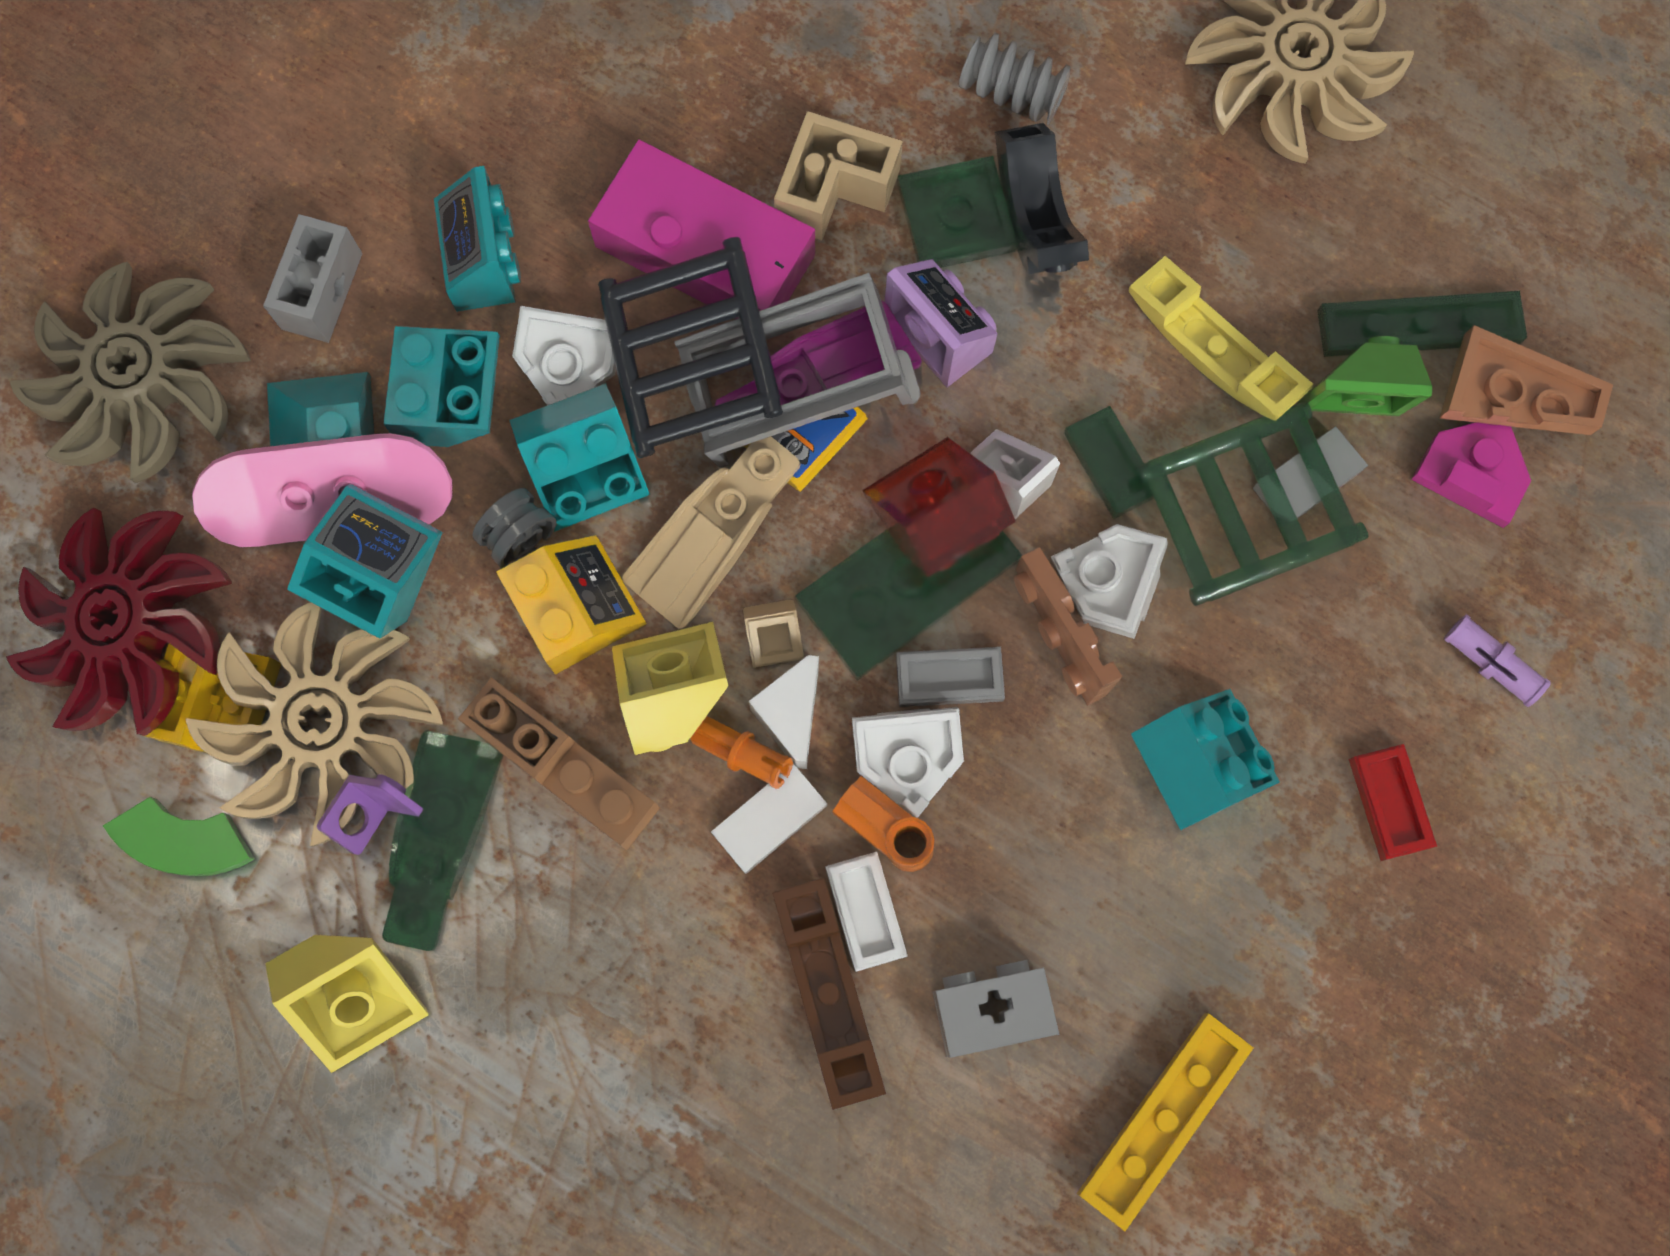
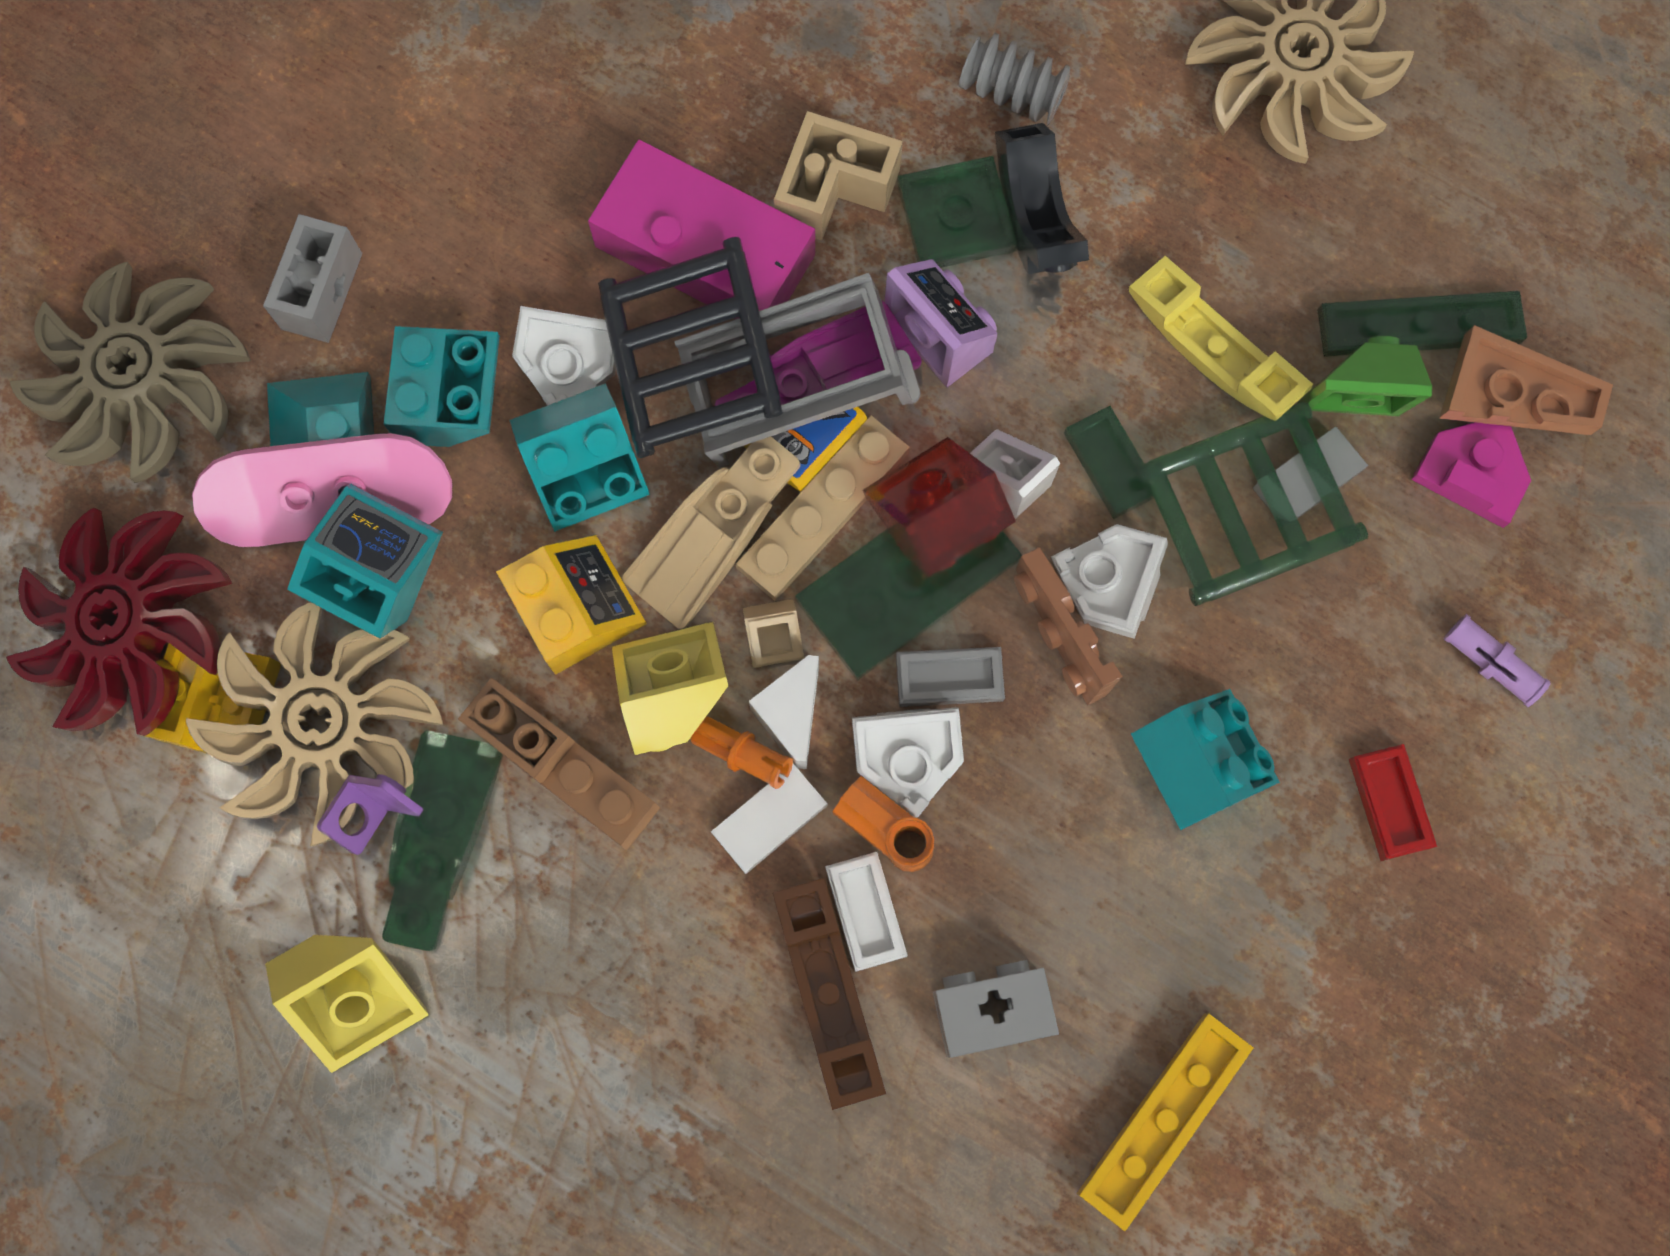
(176, 844): bright green tile -> none
(476, 242): teal slope -> none
(513, 527): dark grey wheel -> none
(821, 508): none -> tan plate

